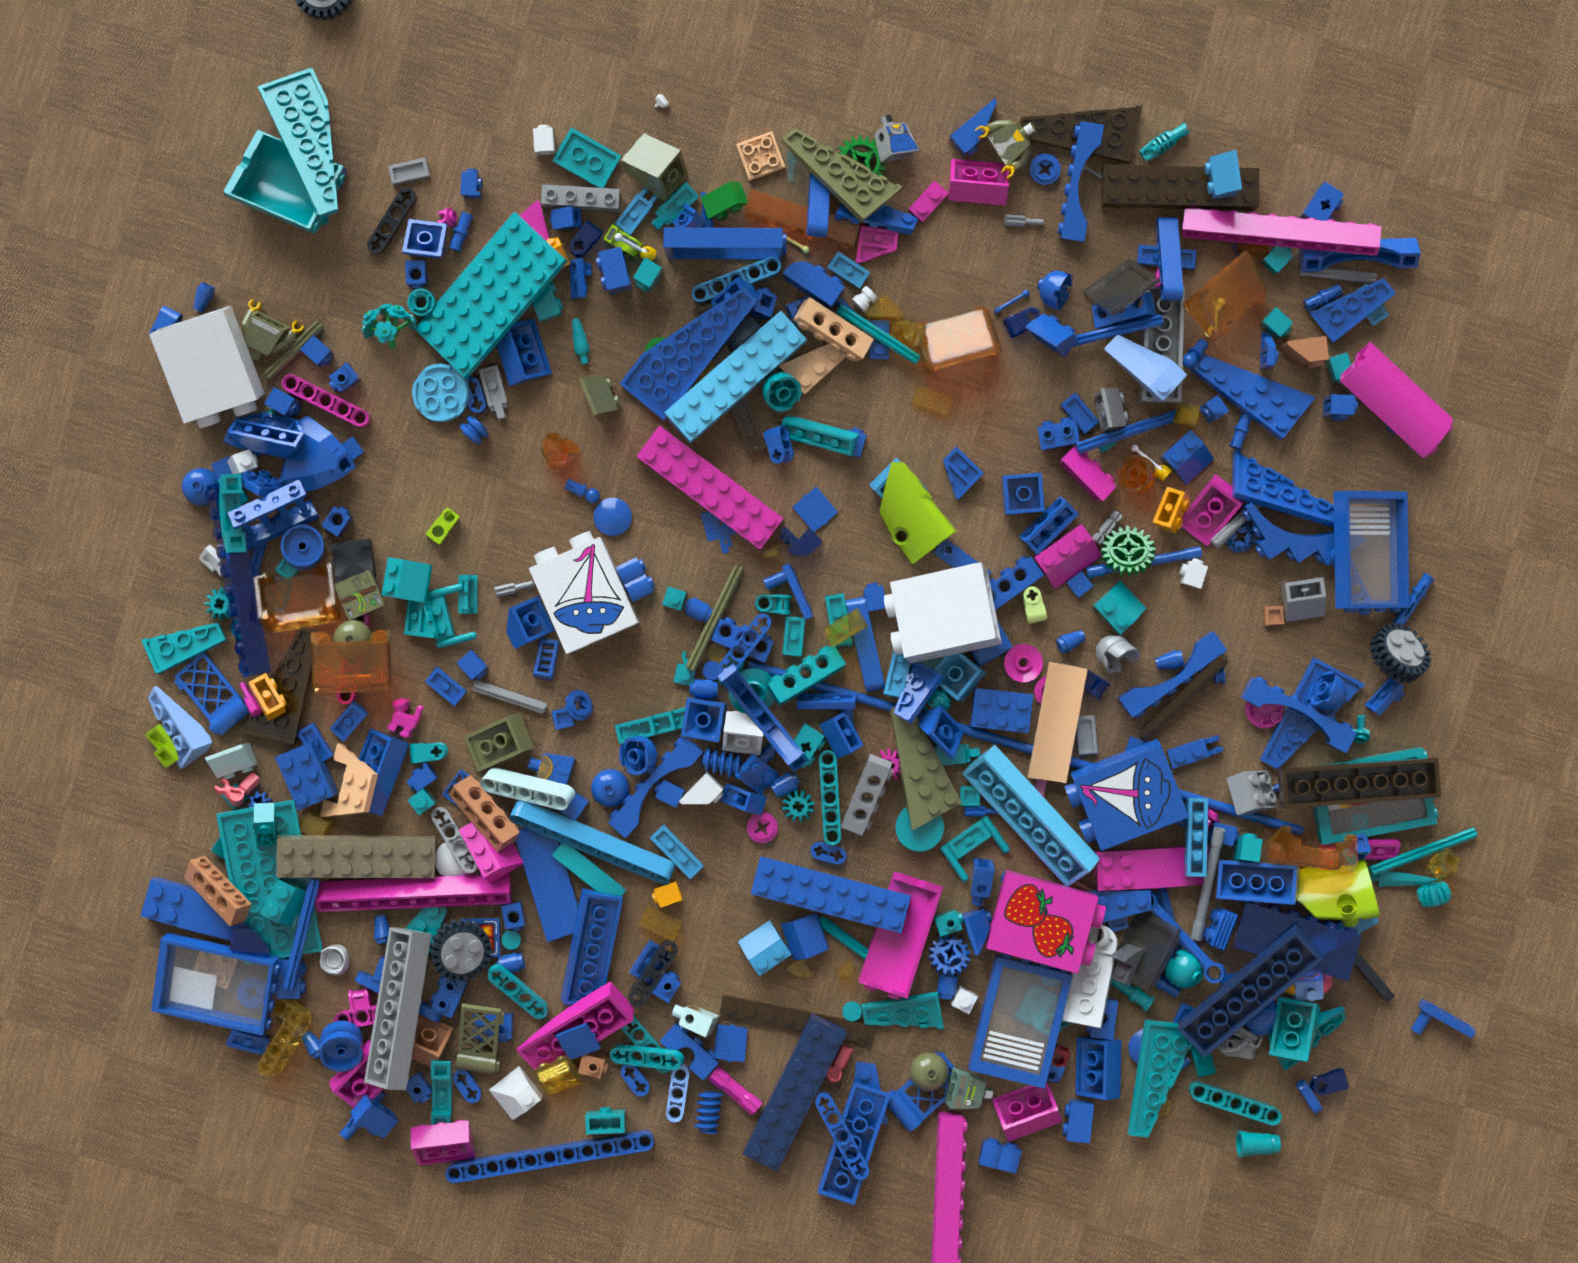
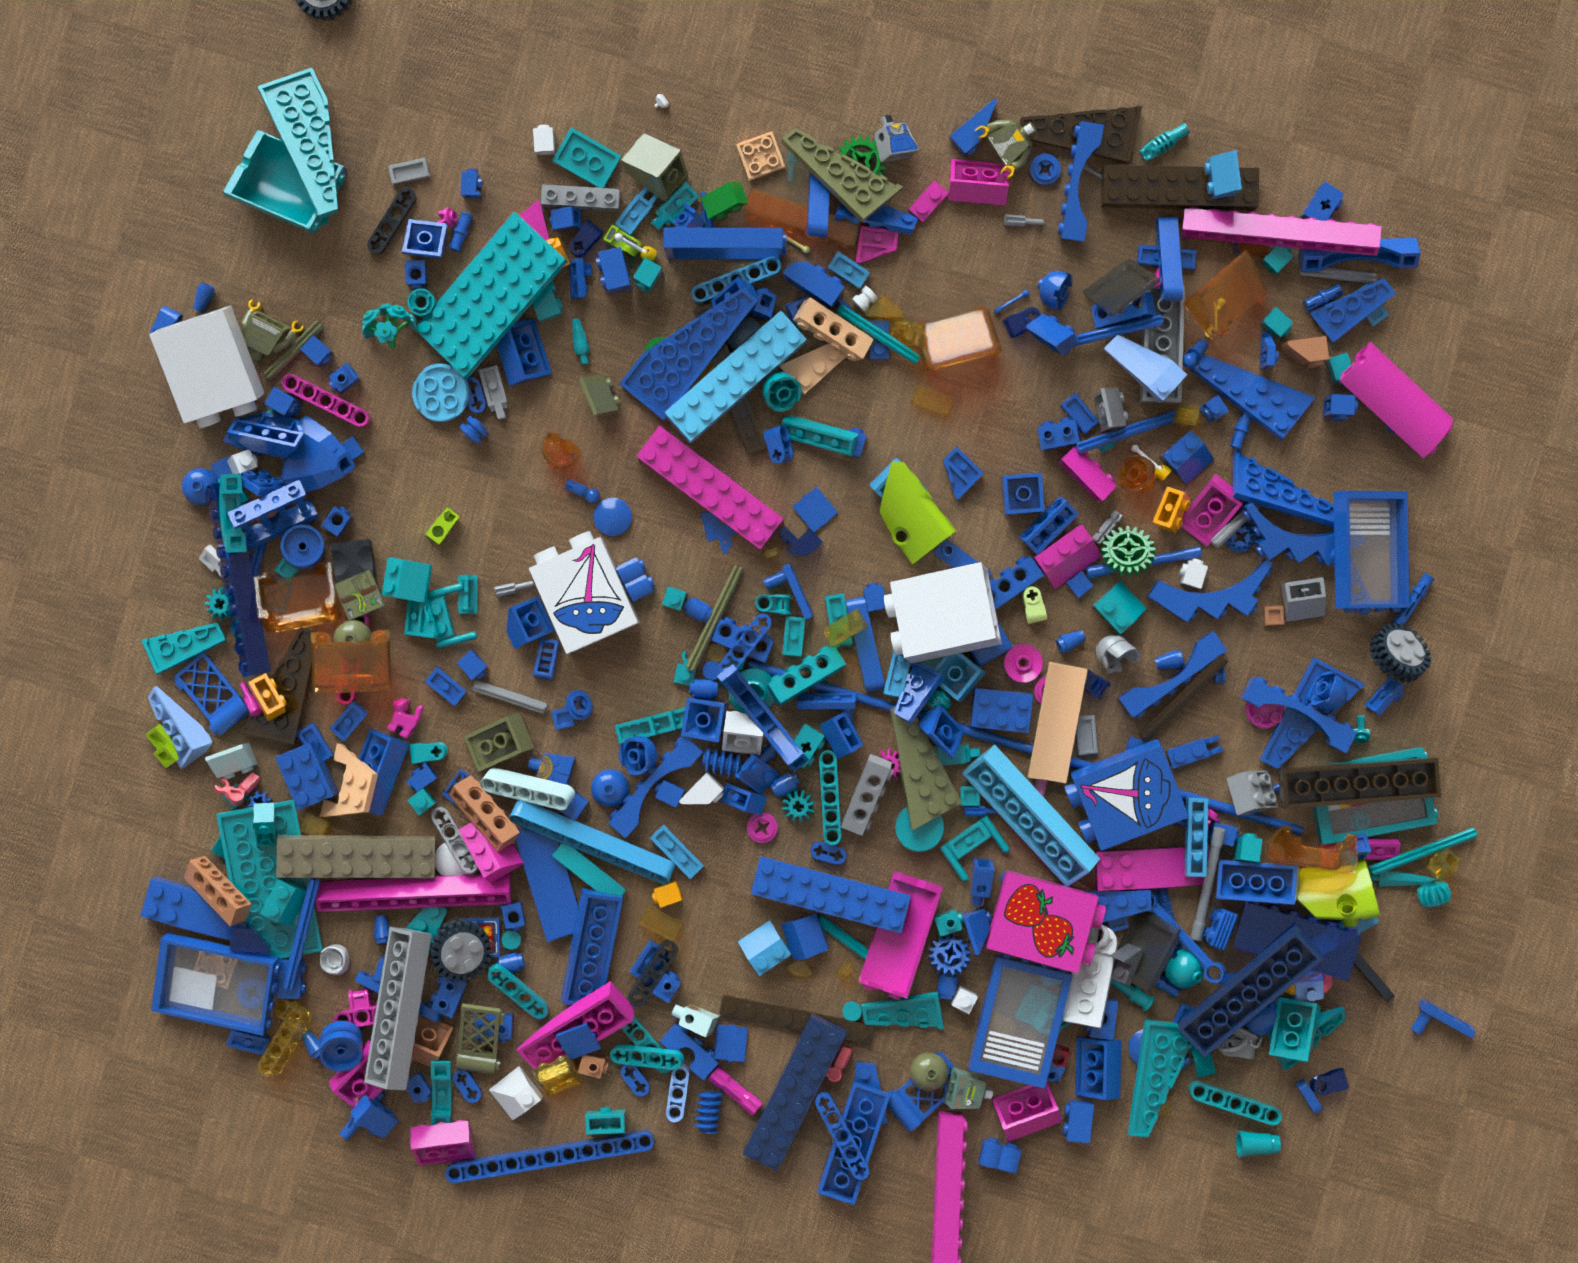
(1239, 597): none -> blue arch

